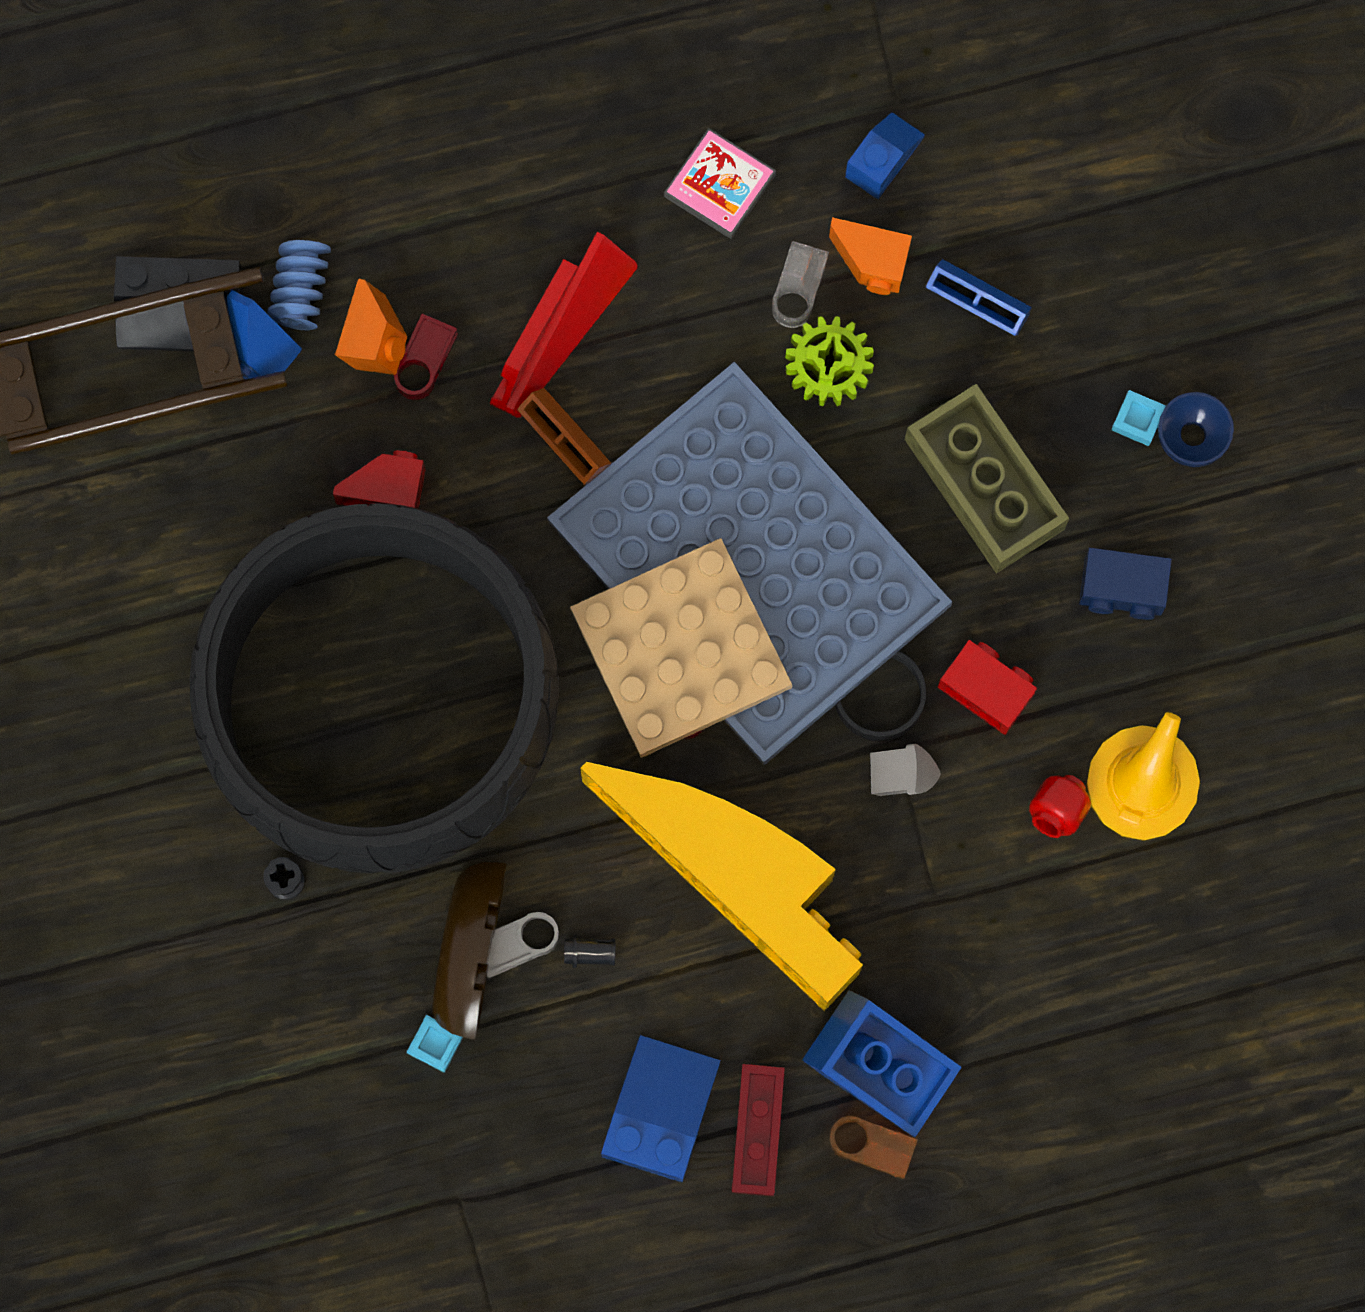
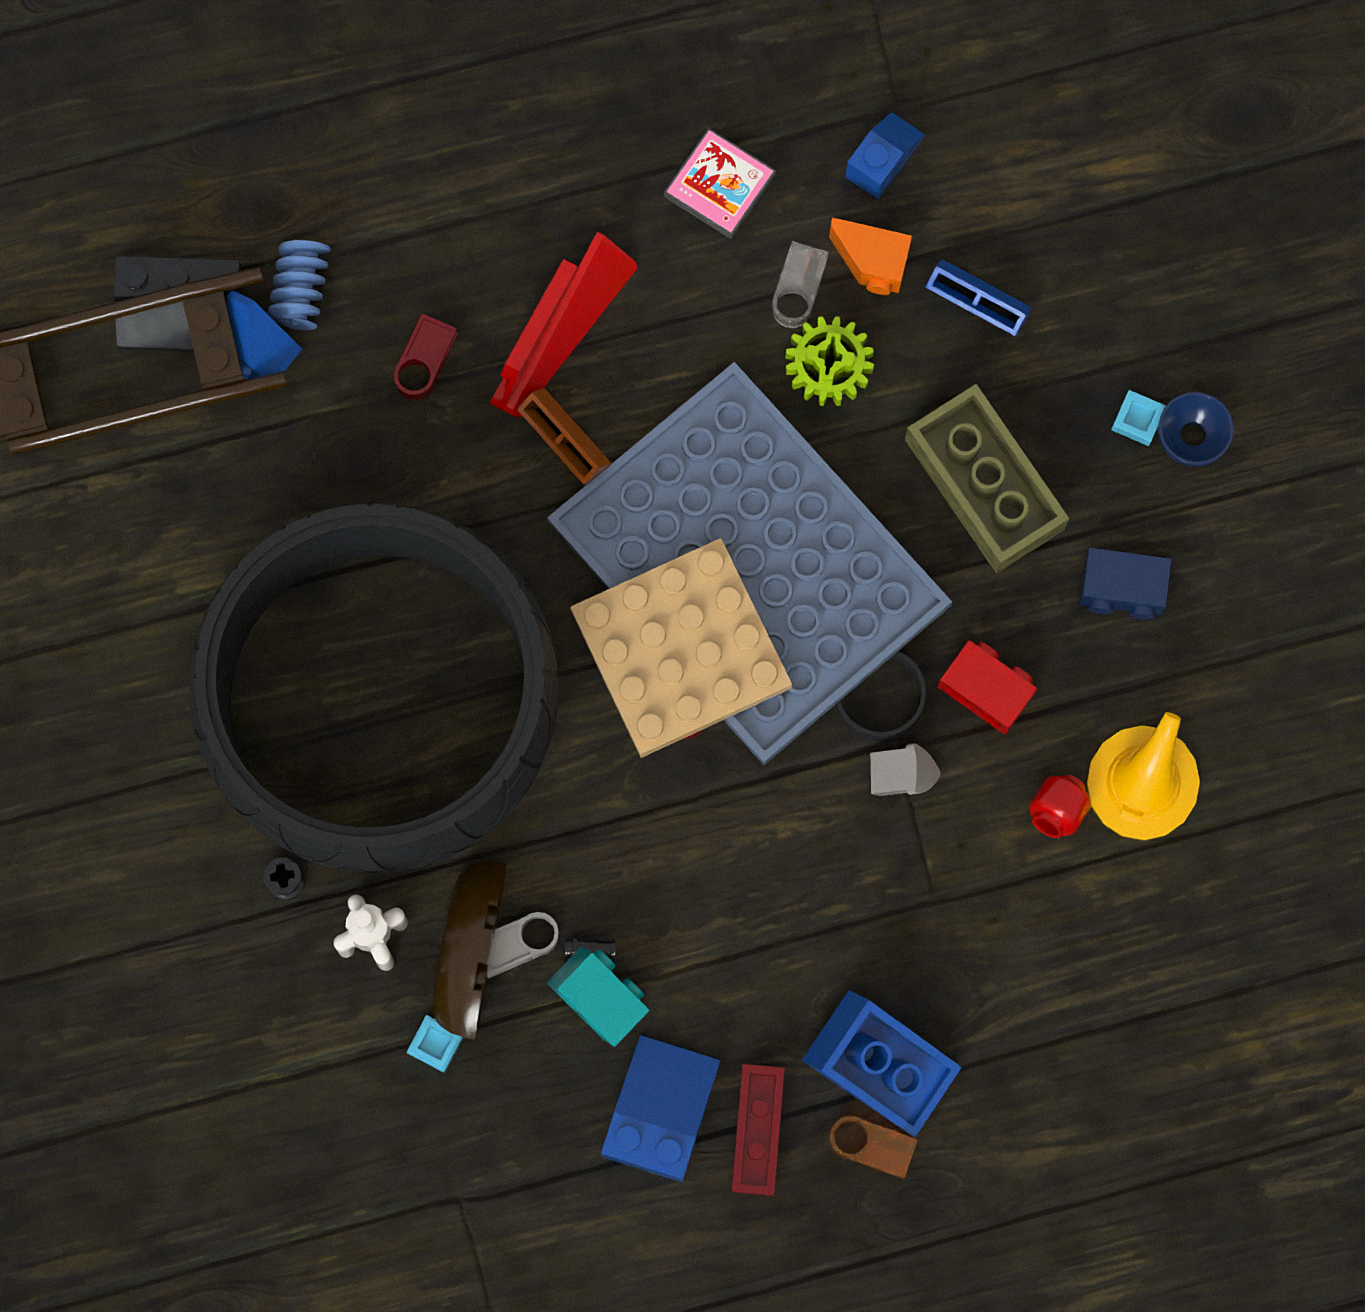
(370, 931): none -> white plant
(371, 333): orange slope -> none
(385, 480): red slope -> none
(599, 995): none -> teal brick
(742, 868): yellow slope -> none

